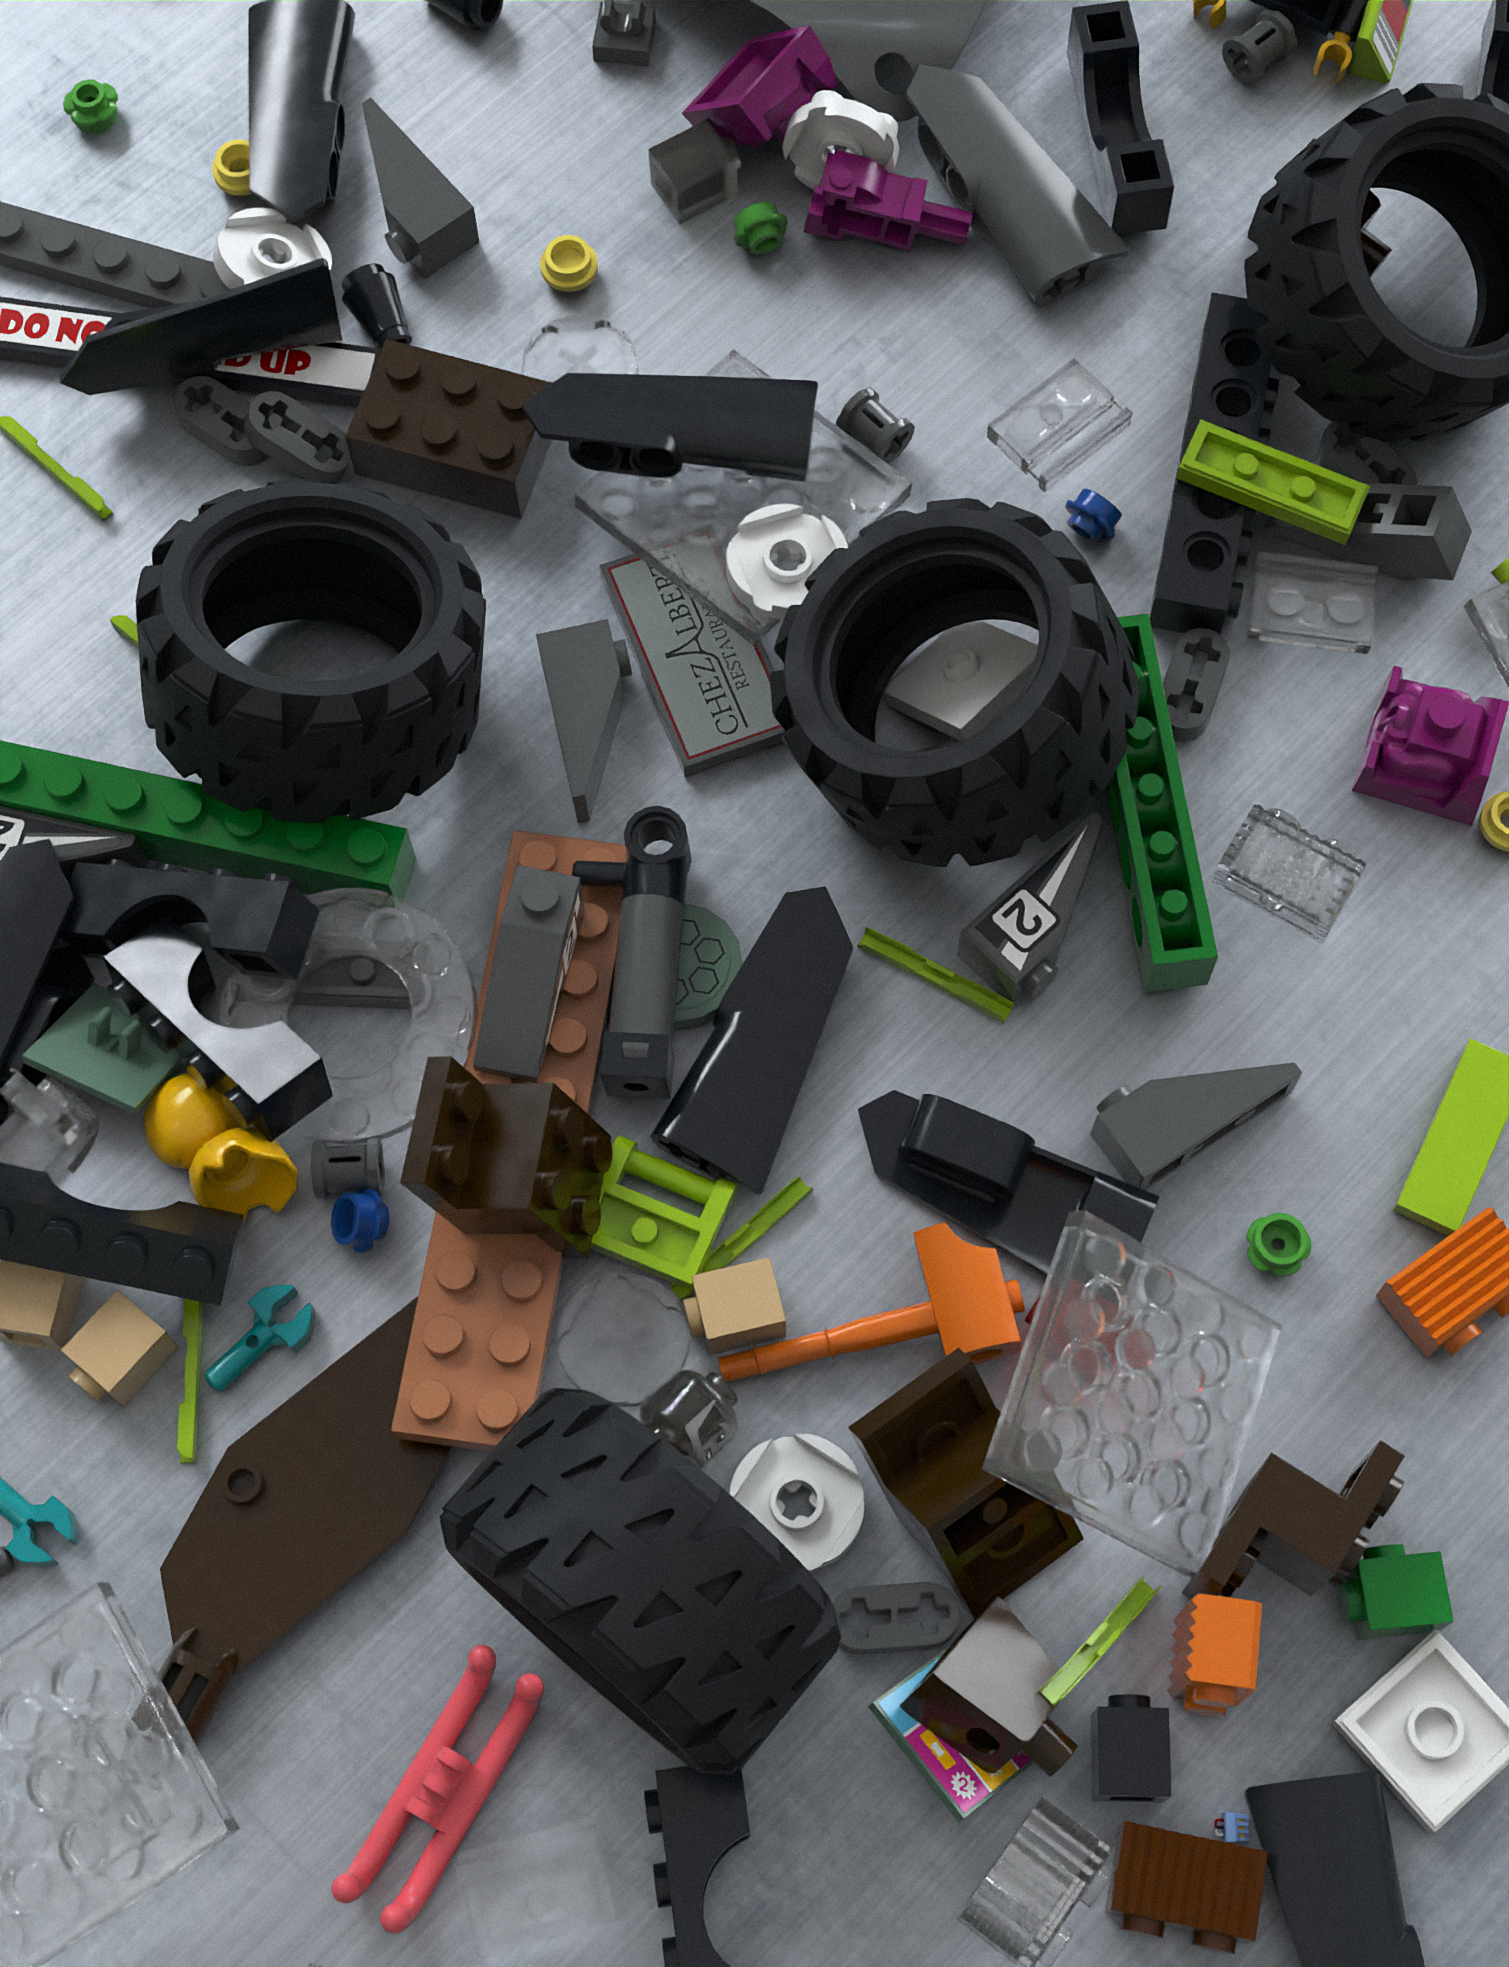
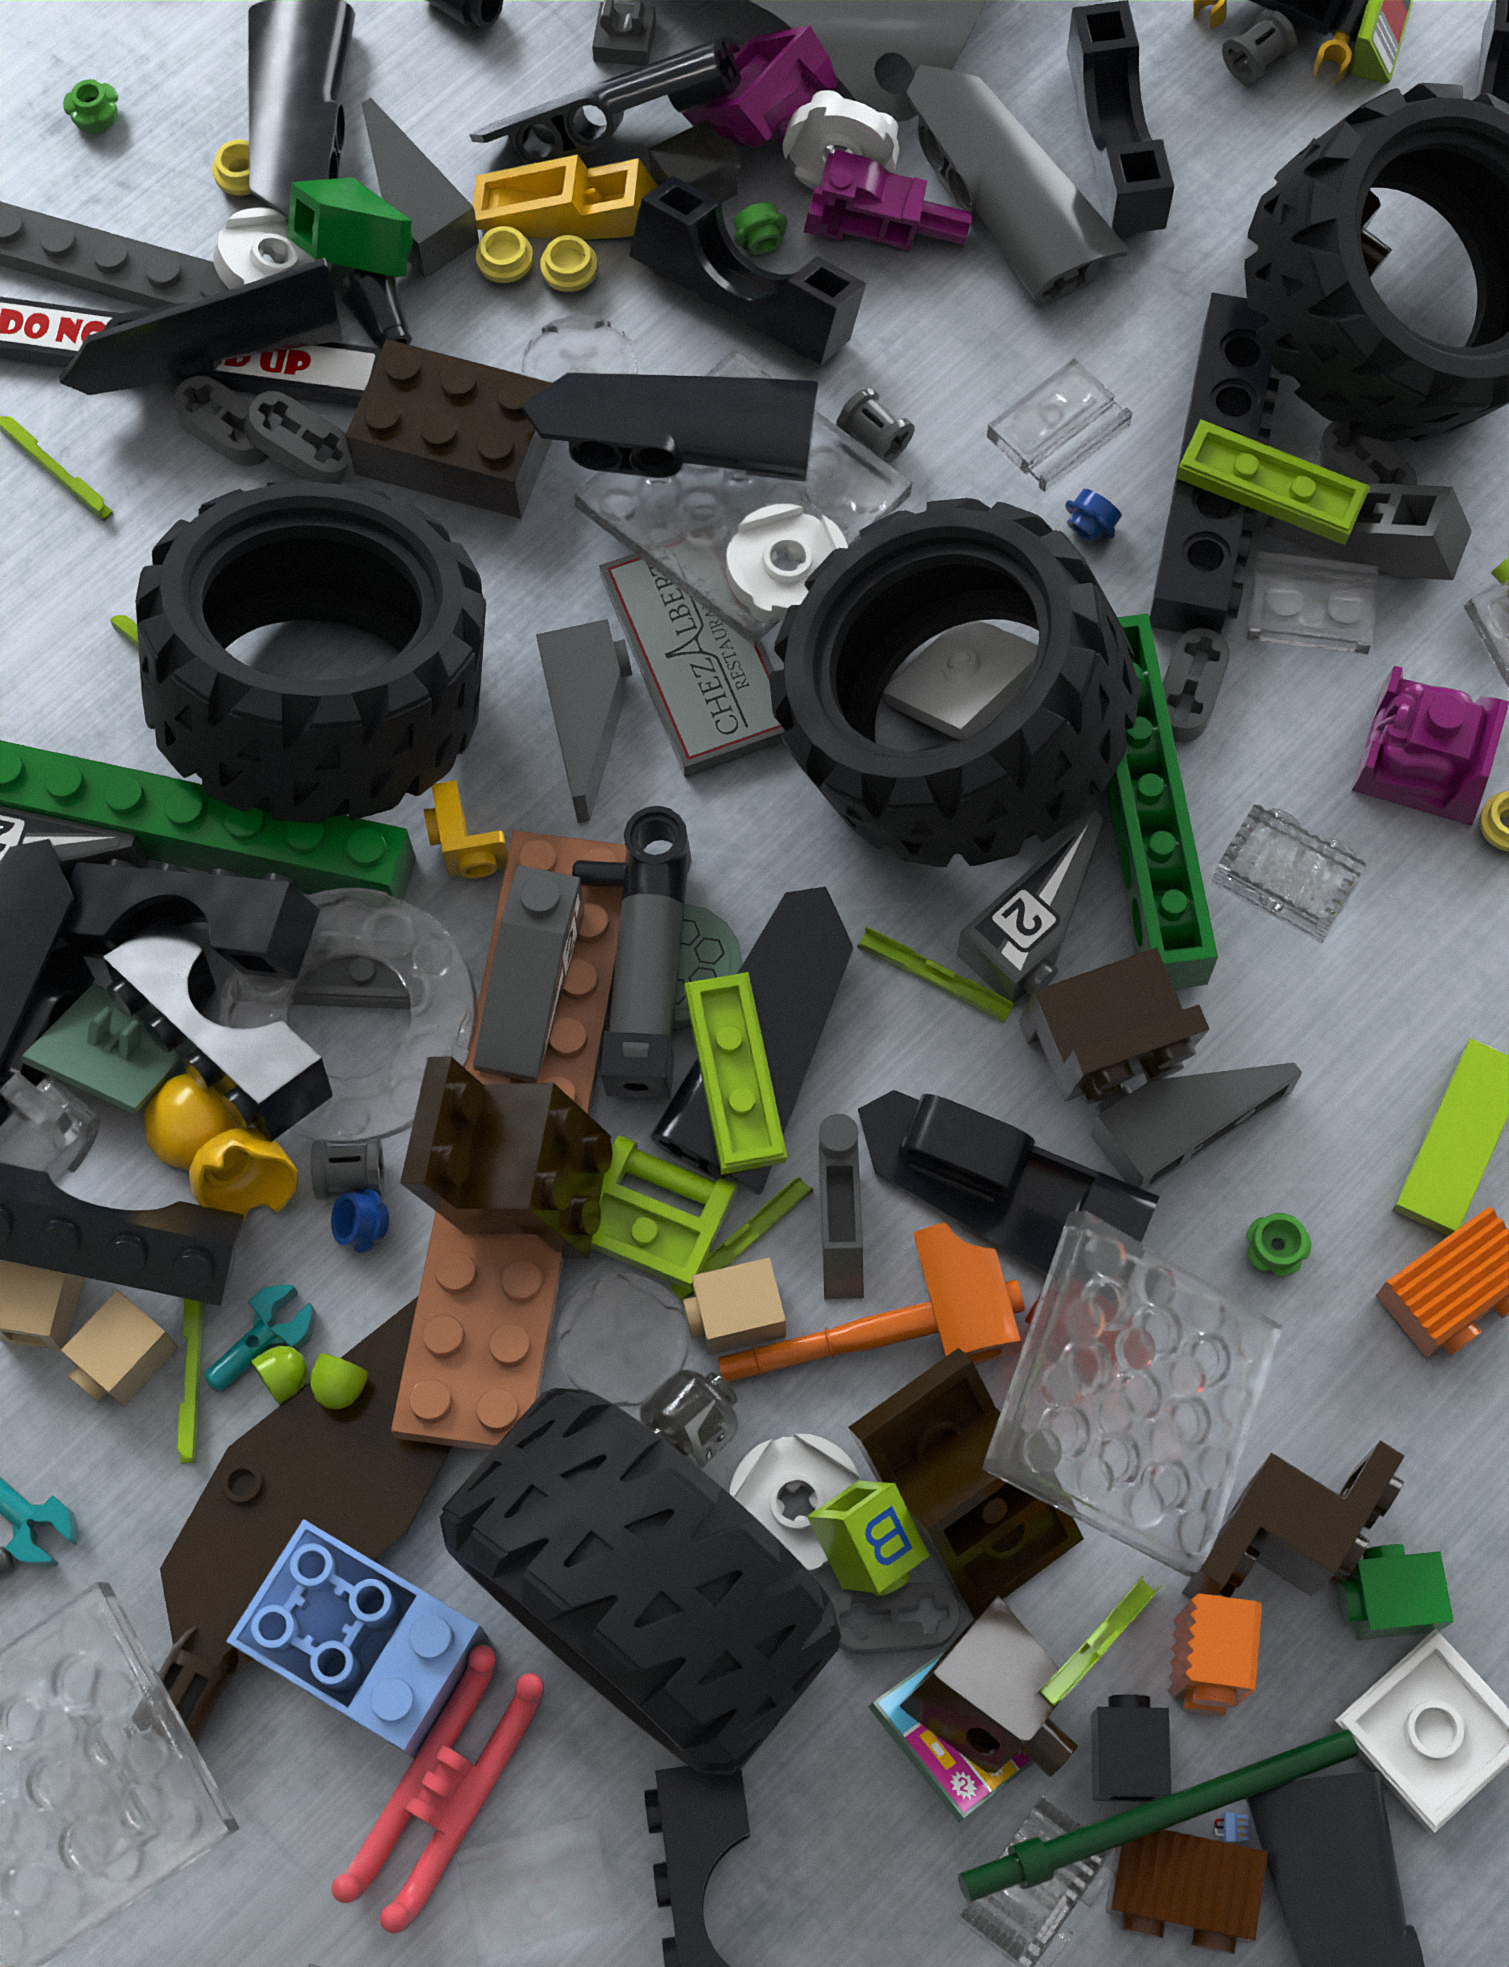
(281, 1371): none -> lime hinge
(336, 1381): none -> lime hinge
(349, 226): none -> green slope
(357, 1637): none -> light blue slope
(464, 855): none -> yellow bracket
(504, 255): none -> light yellow plate
(563, 198): none -> yellow slope
(686, 78): none -> black panel
(686, 240): none -> black arch
(735, 1073): none -> lime tile
(840, 1208): none -> dark grey piece
(869, 1537): none -> lime brick
(1035, 1861): none -> dark green bar
(1113, 1027): none -> dark brown bracket

